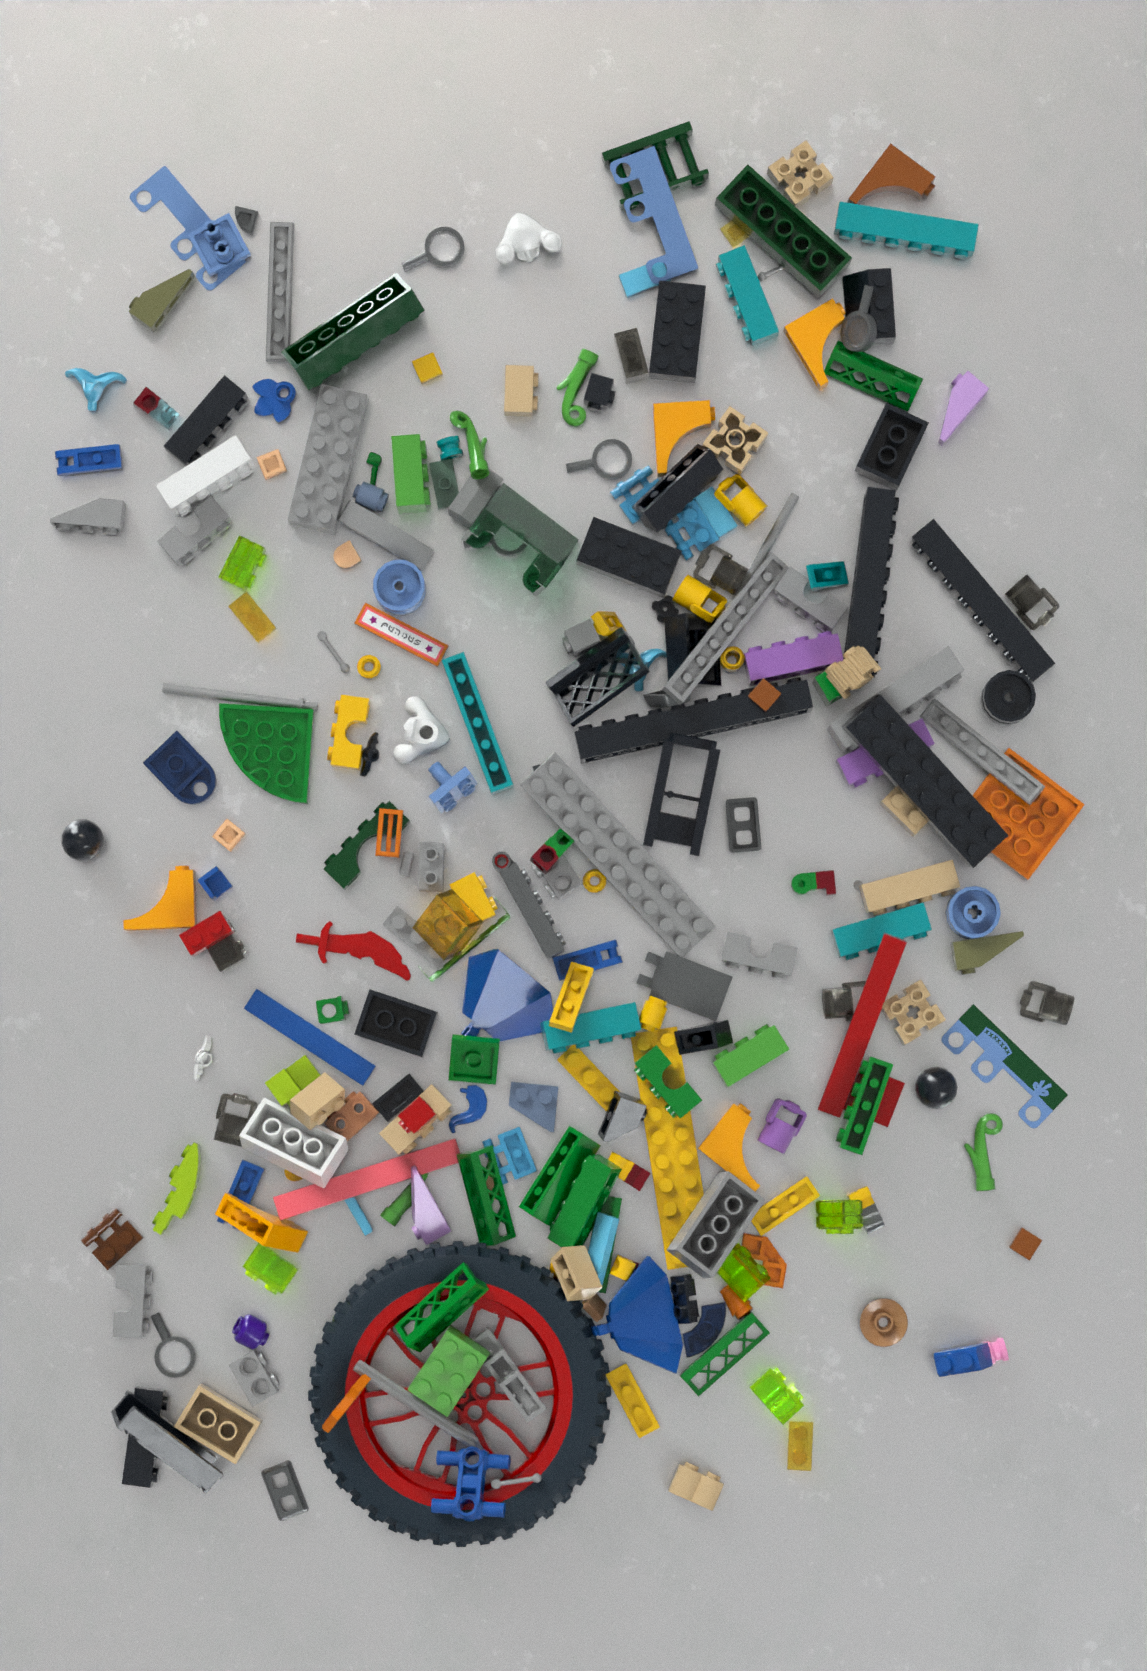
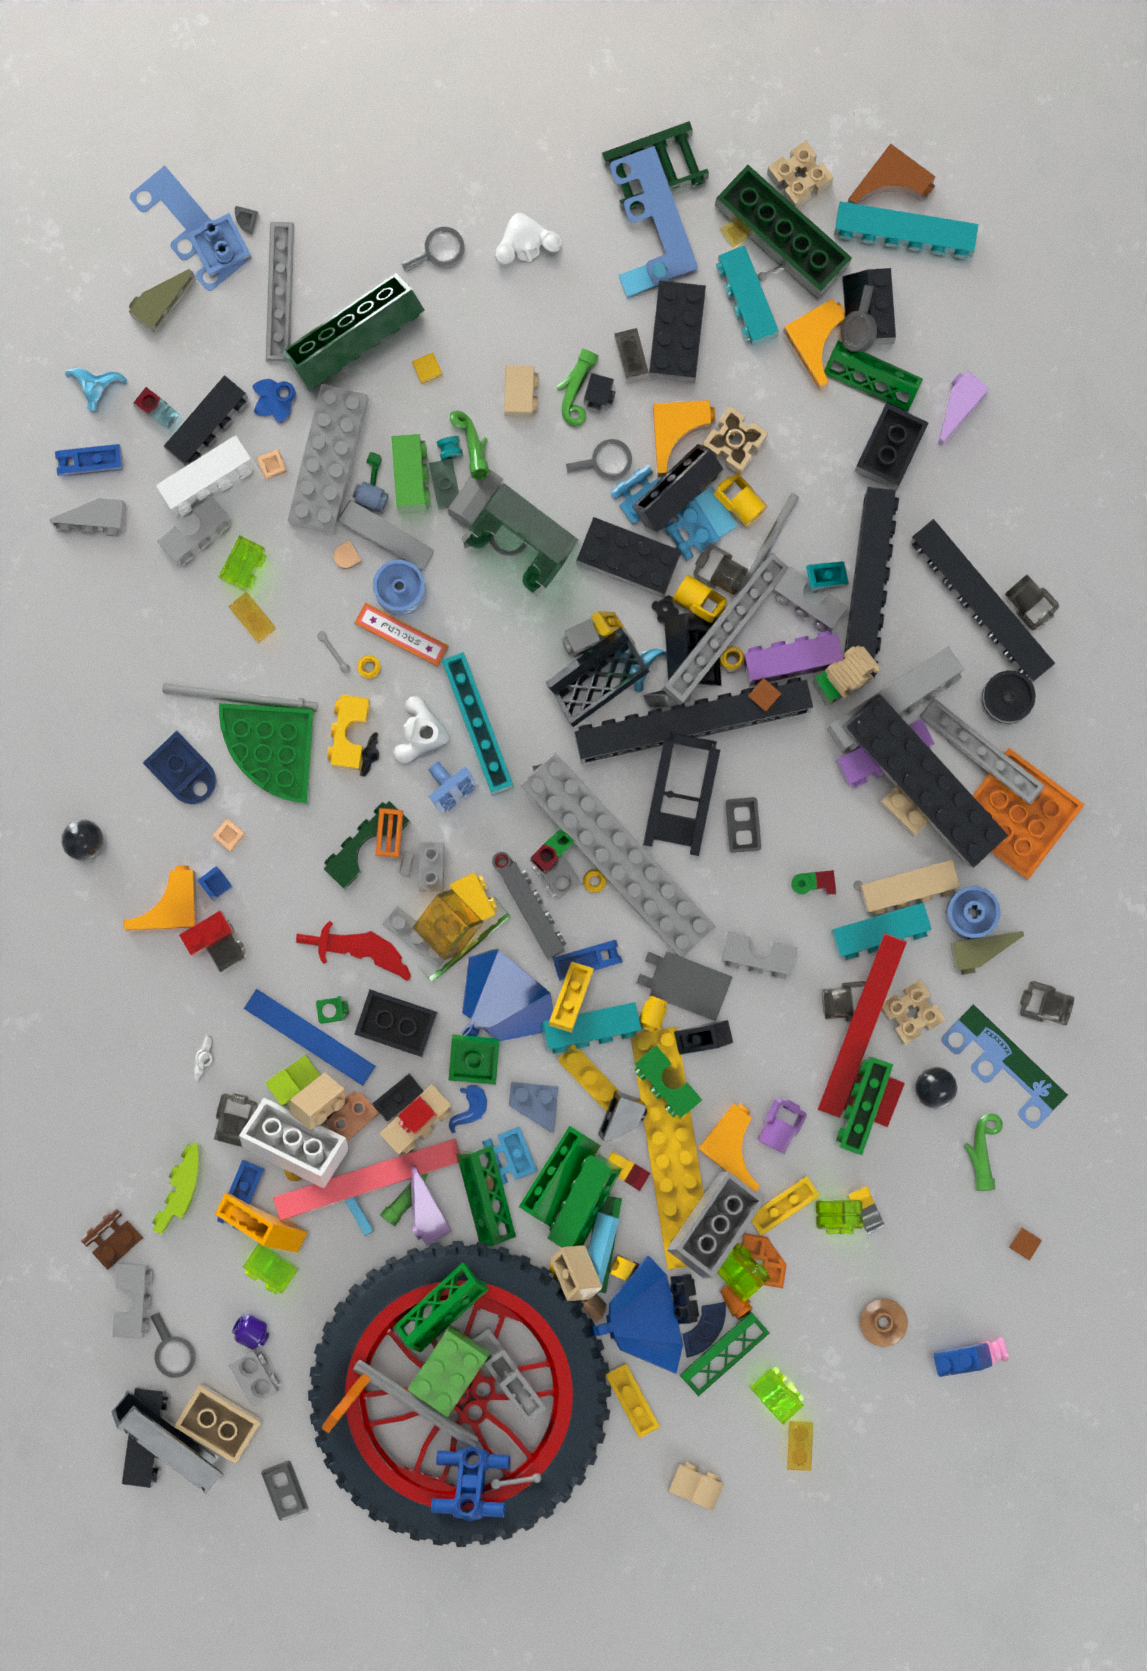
(749, 1055): bright green brick -> none

